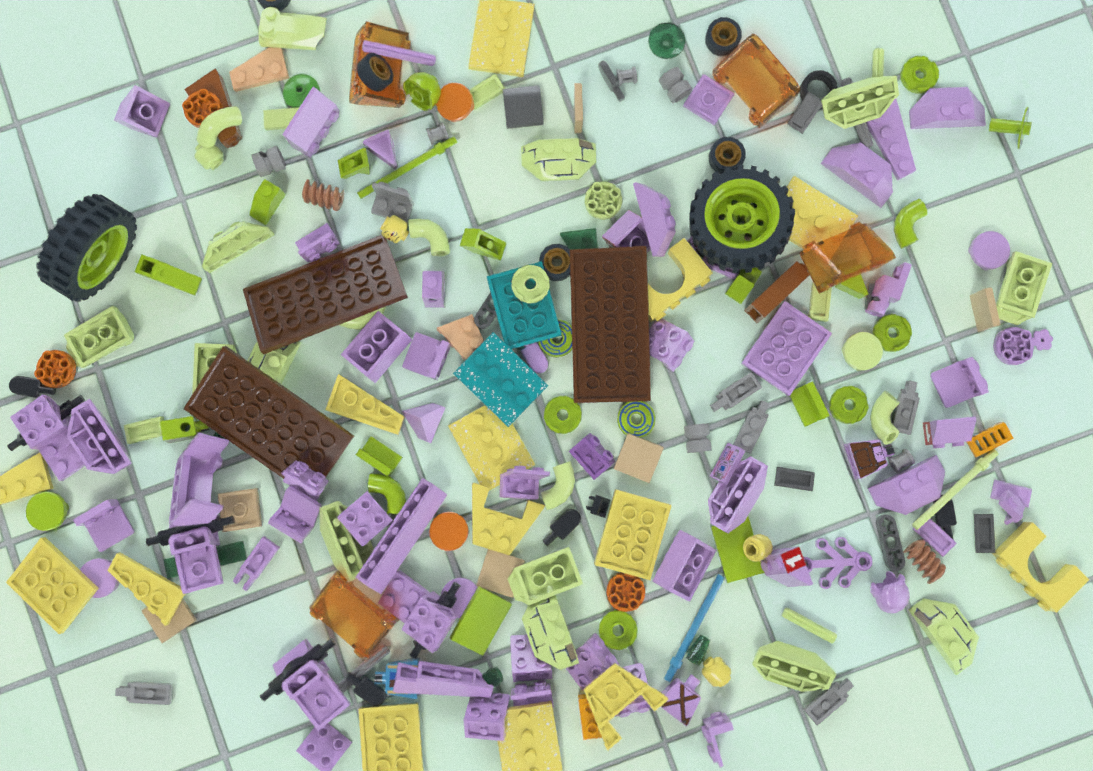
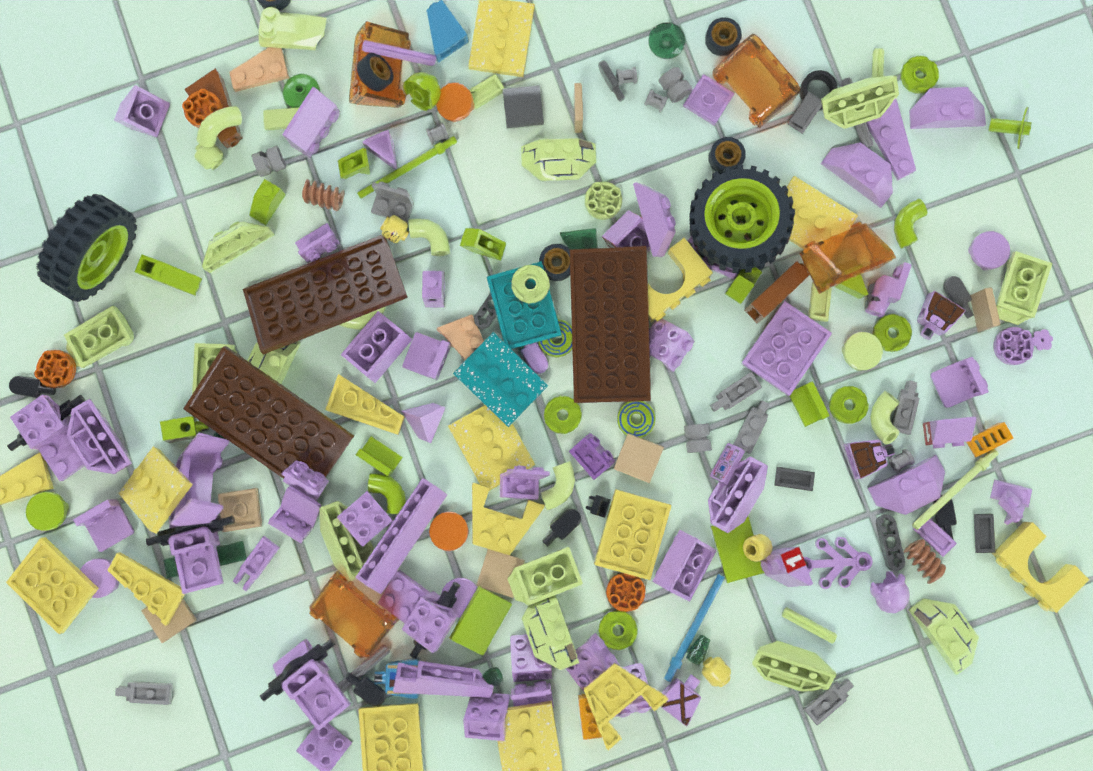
(143, 430): yellowish green tile -> none
(155, 489): none -> light yellow plate
(445, 31): none -> dark azure slope
(656, 101): none -> light grey bush
(714, 725): lavender bracket -> none
(938, 315): none -> torso
(958, 294): none -> dark grey piece

